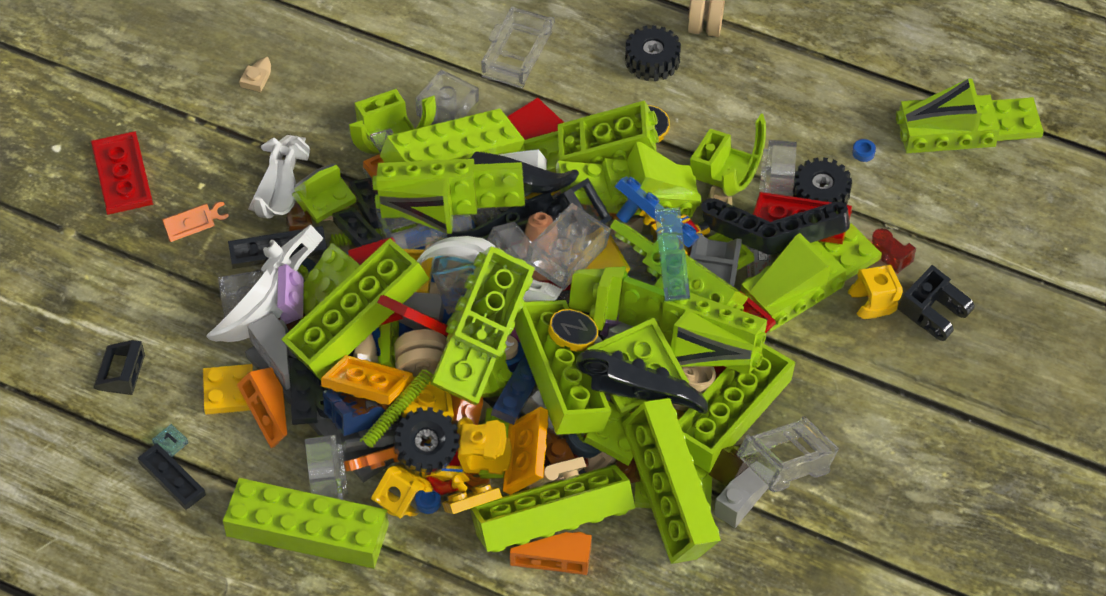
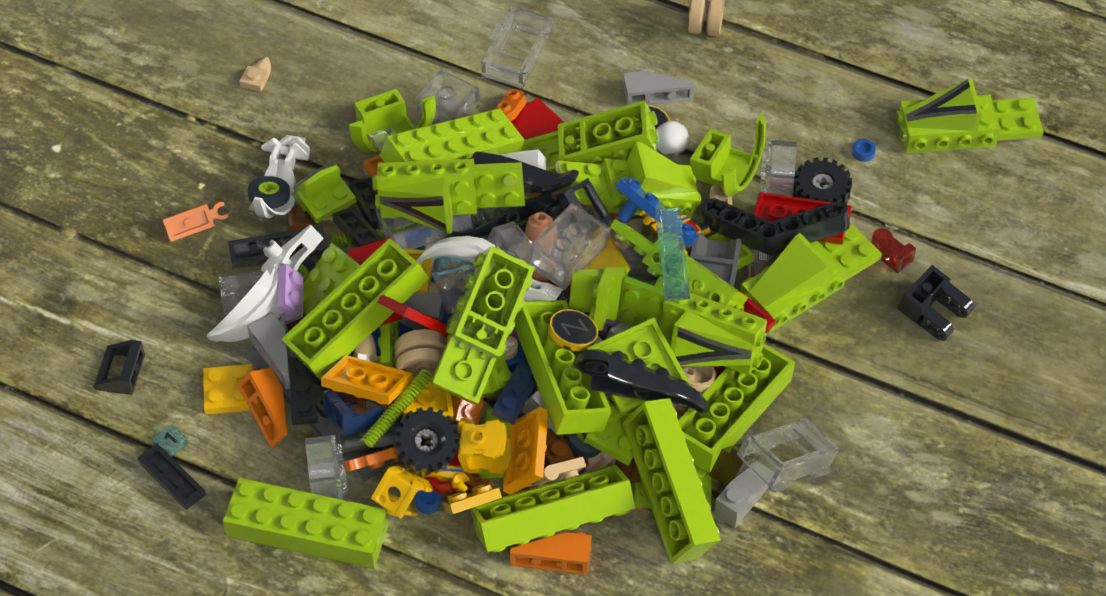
(121, 173): red tile -> none
(278, 191): none -> black bush
(512, 103): none -> orange plate
(654, 64): black bush -> none
(655, 88): none -> light grey slope
(672, 138): none -> white hair
(881, 288): yellow piece -> none

